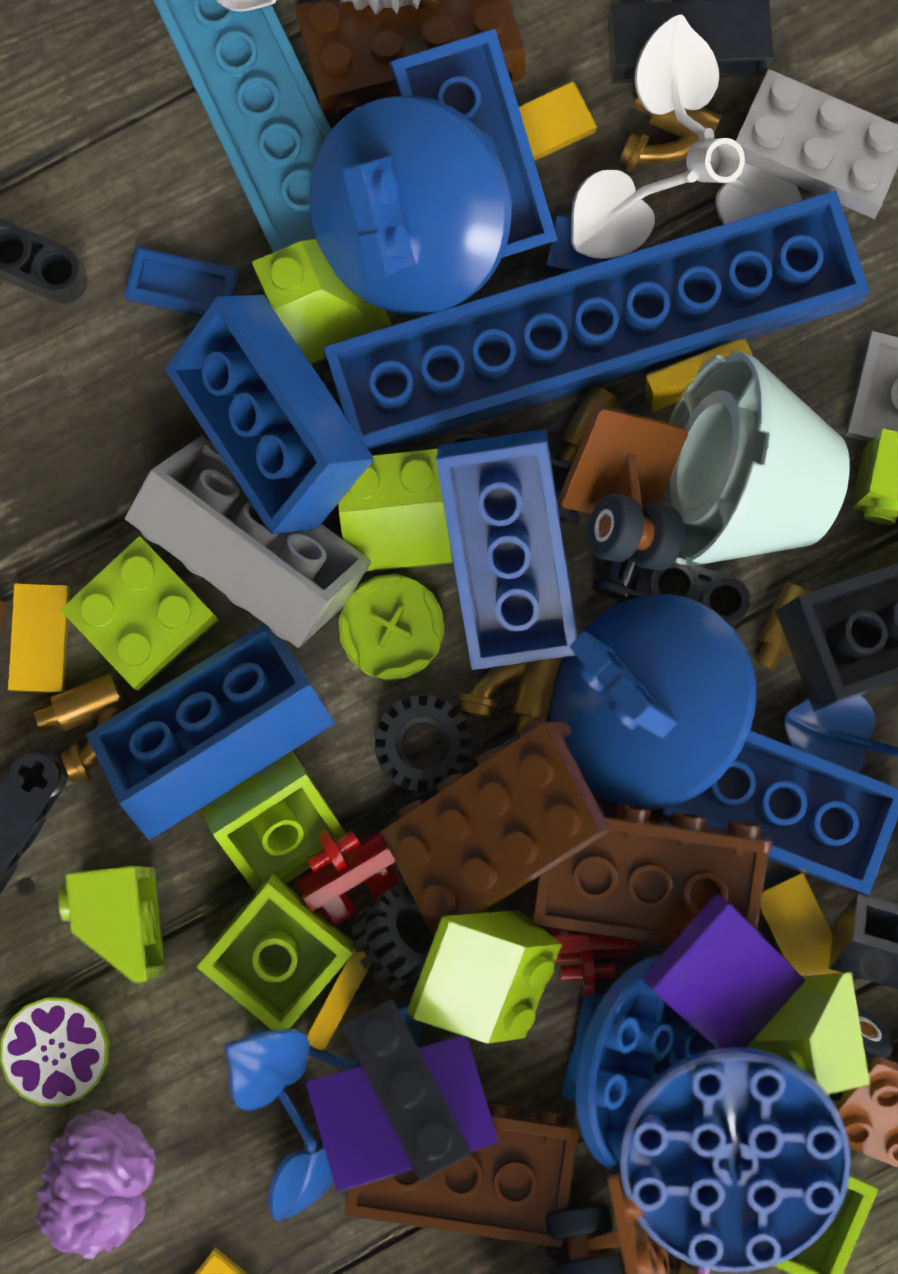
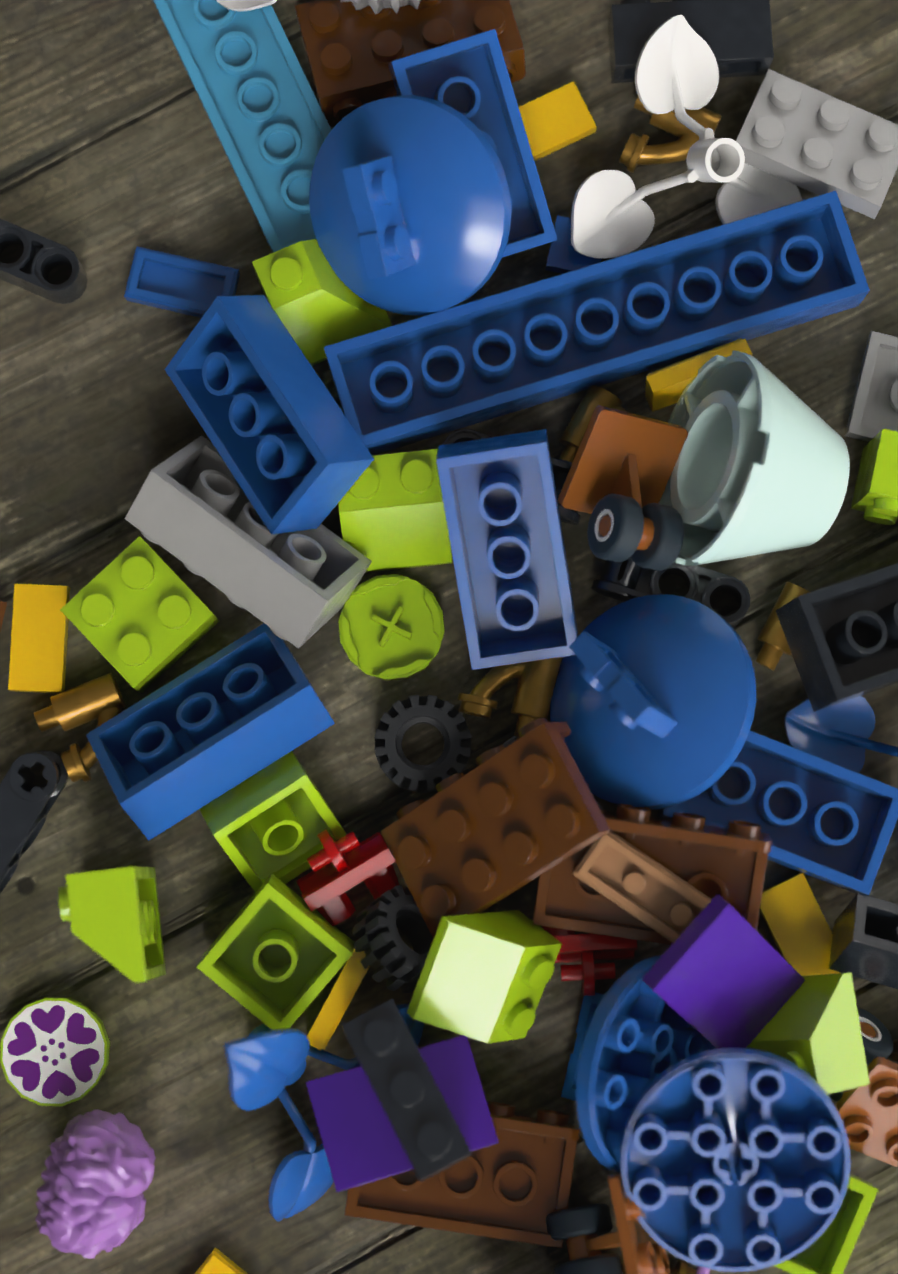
(640, 885): none -> medium nougat tile

